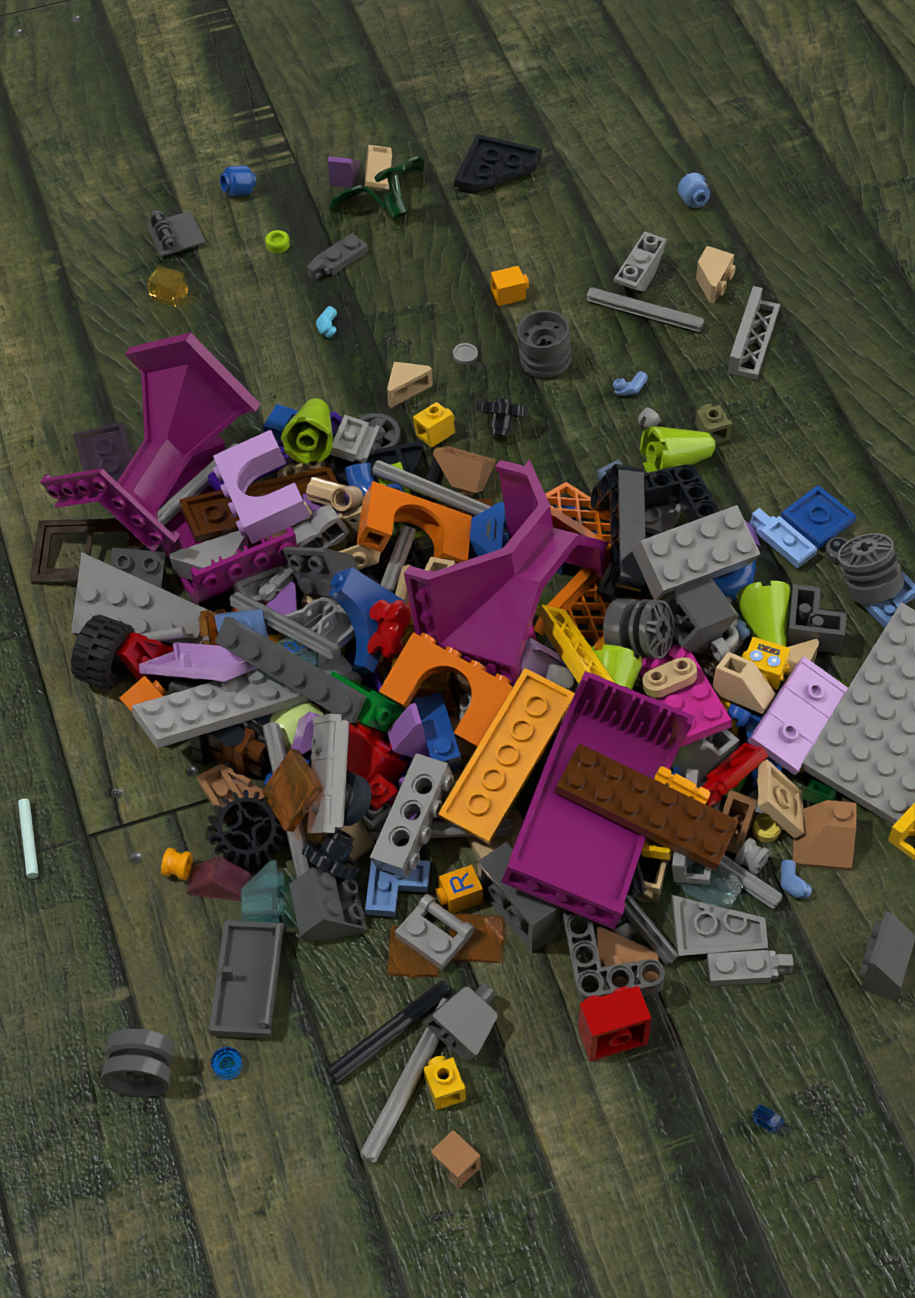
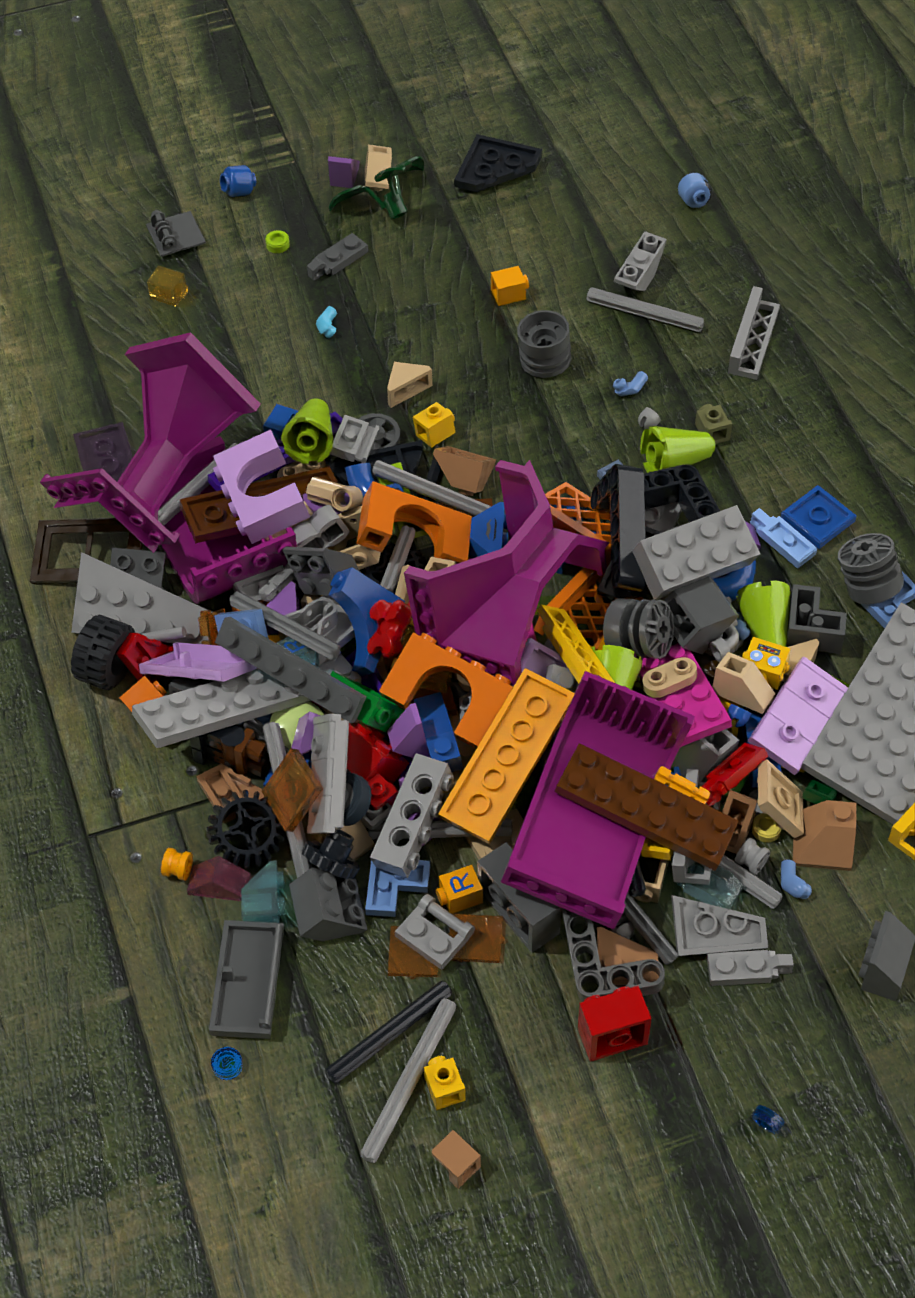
(28, 838): light aqua bar -> none
(137, 1063): dark grey wheel -> none
(202, 554): light grey slope -> none
(464, 1020): torso -> none
(465, 353): light grey piece -> none
(501, 415): black plant -> none
(713, 271): tan slope -> none
(833, 547): dark grey tile -> none

